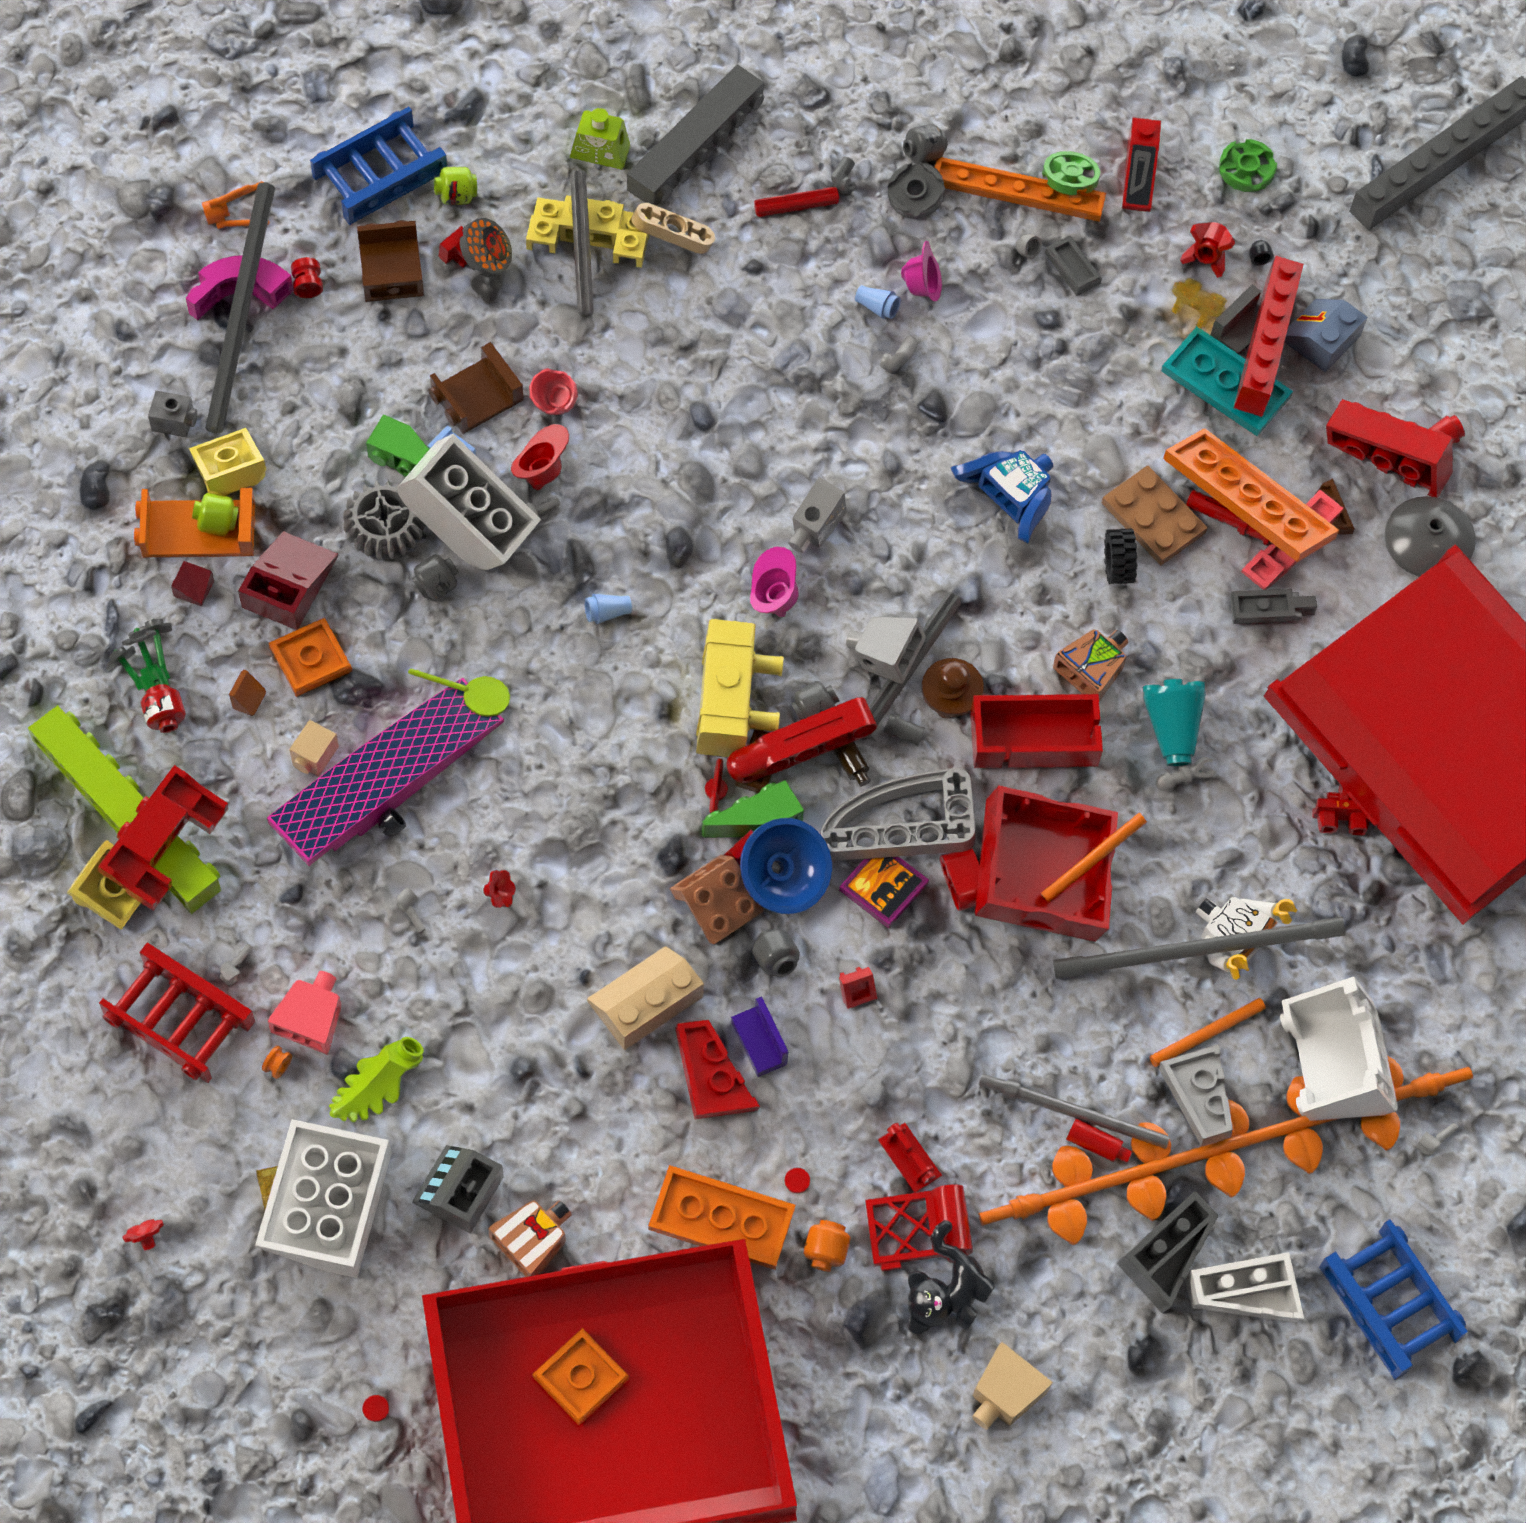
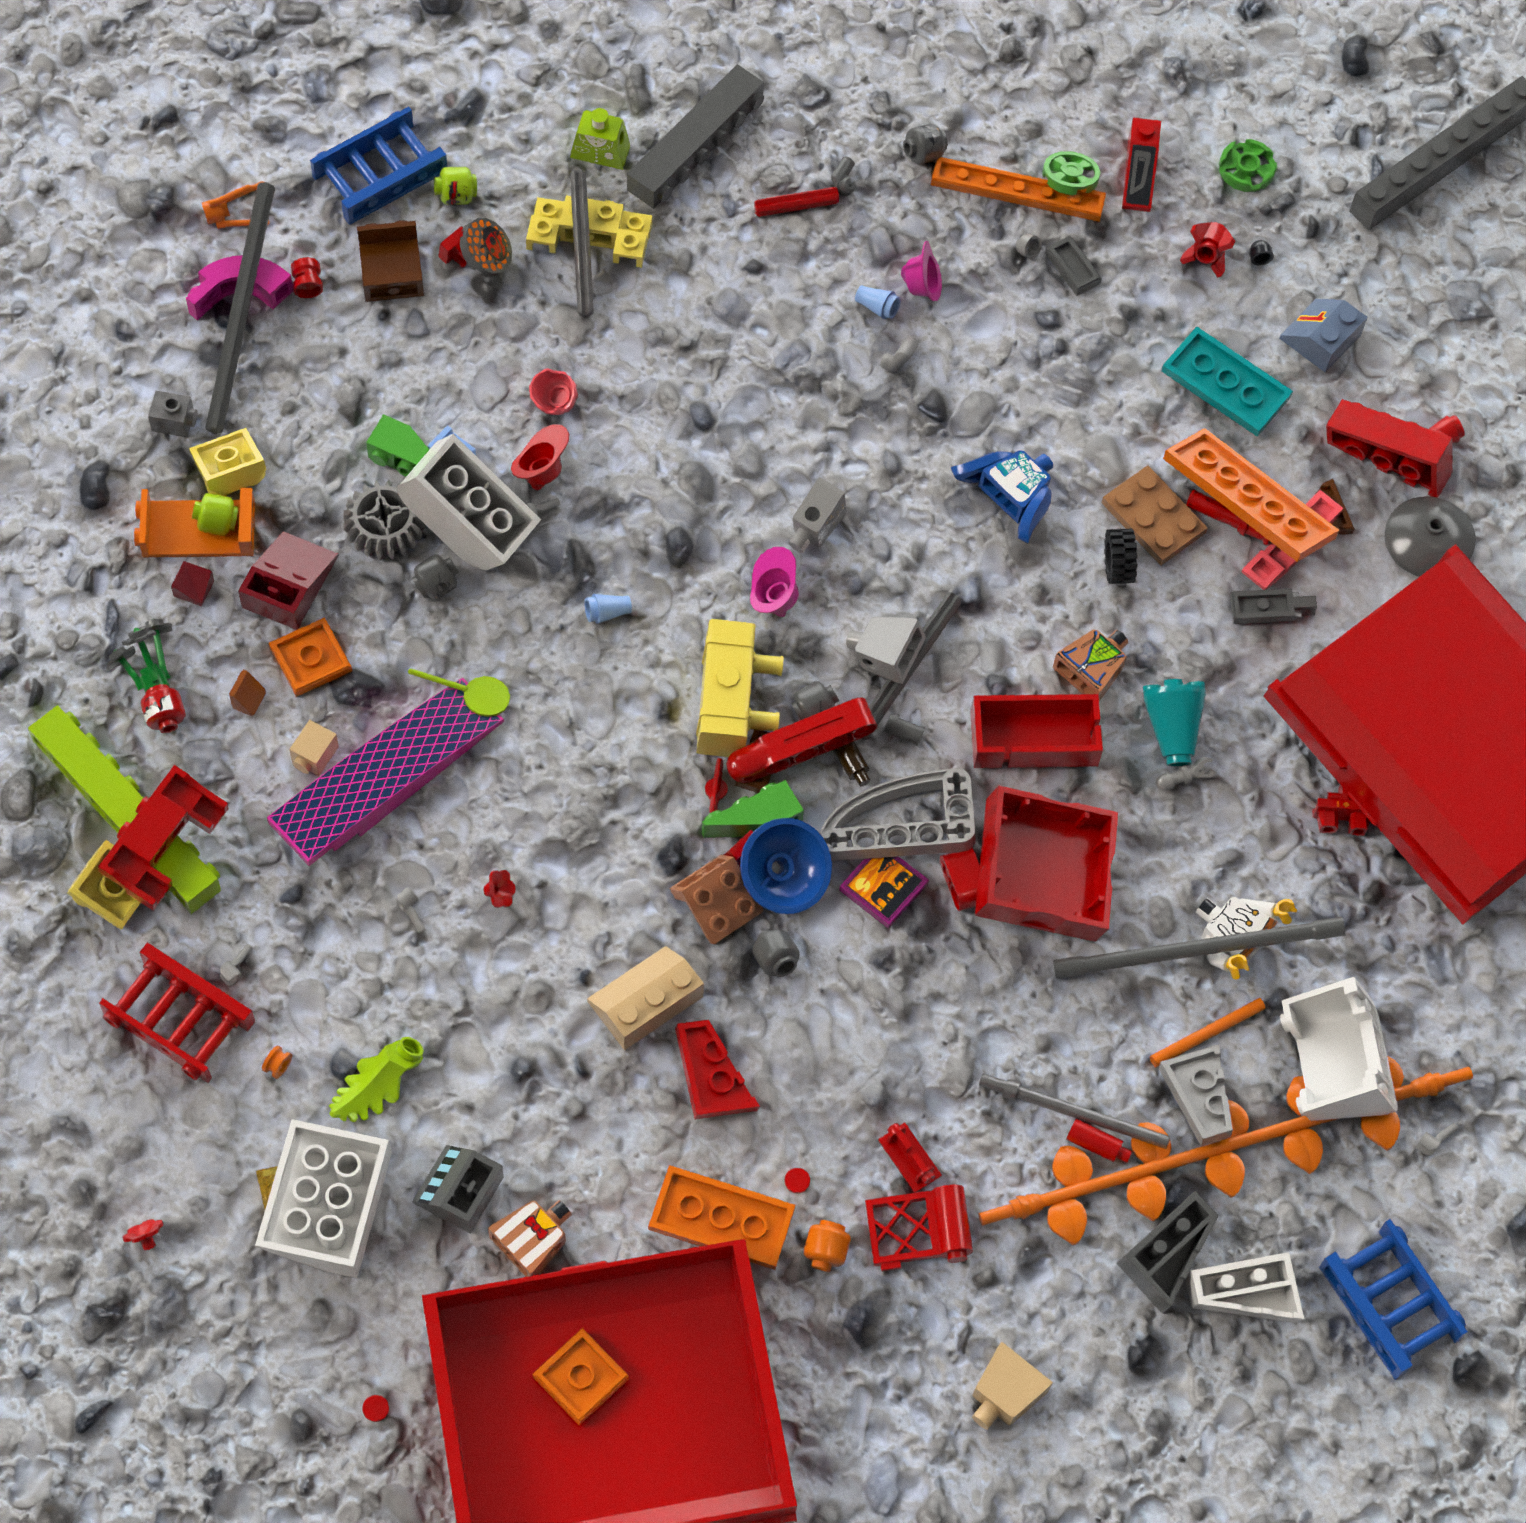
(308, 1013): coral torso -> none
(392, 822): black hinge -> none
(477, 391): reddish brown panel -> none
(662, 231): tan beam -> none
(760, 1038): dark purple panel -> none
(857, 987): red tile -> none
(916, 205): dark grey tile -> none
(933, 1301): black animal -> none
(950, 687): reddish brown plate -> none
(1093, 857): orange bar -> none
(1195, 297): clear yellow plate -> none
(1237, 322): dark grey panel -> none
(1268, 336): red brick -> none

